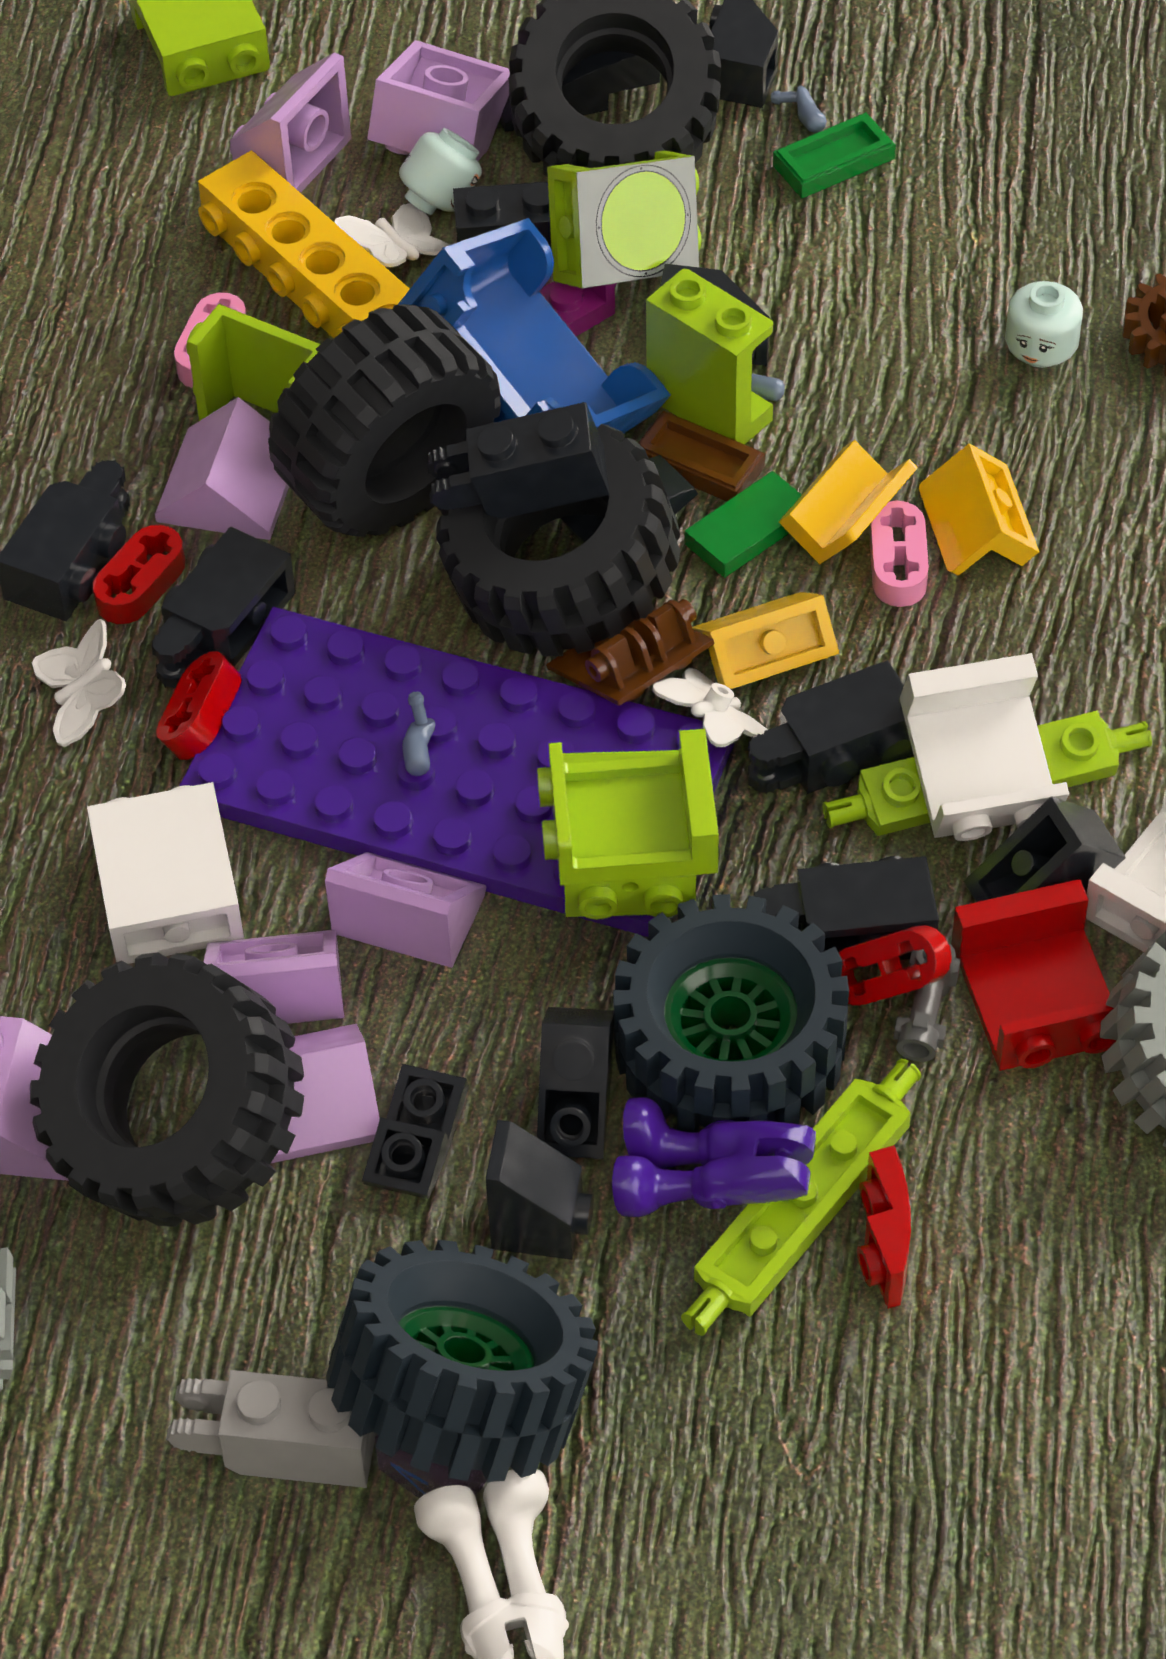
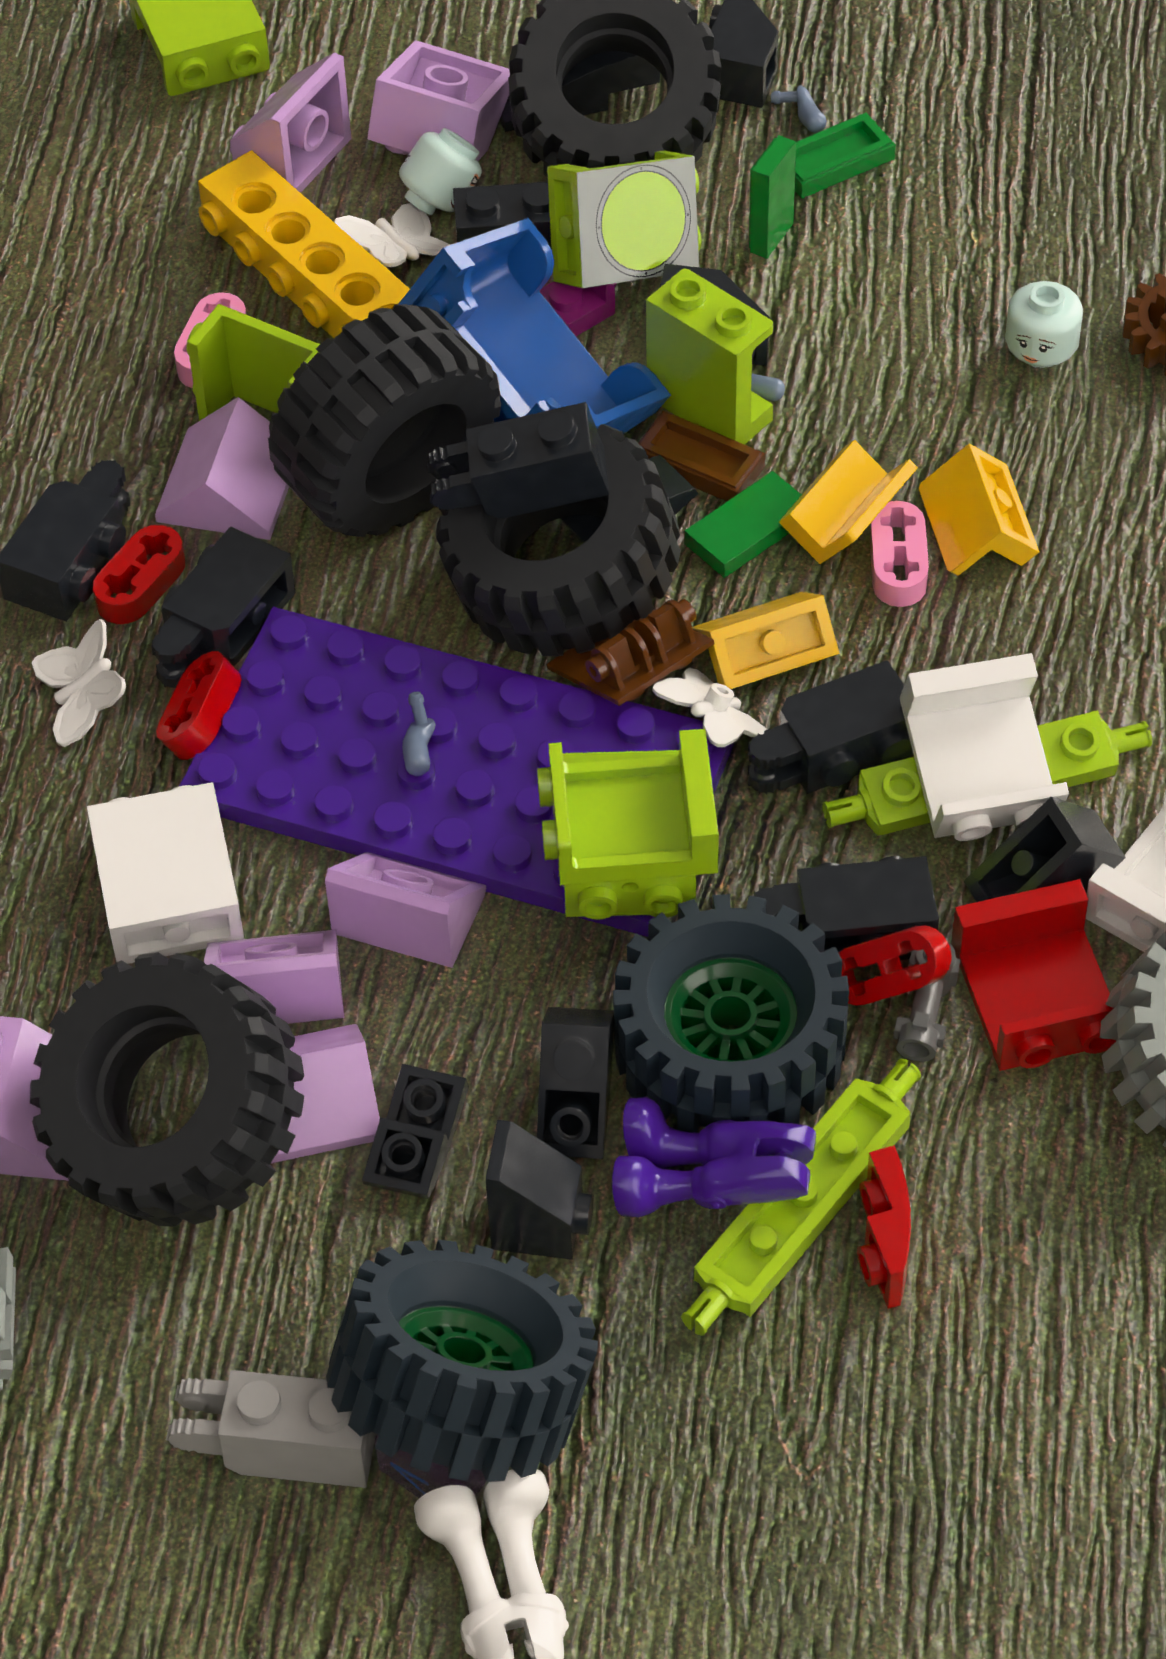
(772, 196): none -> green tile

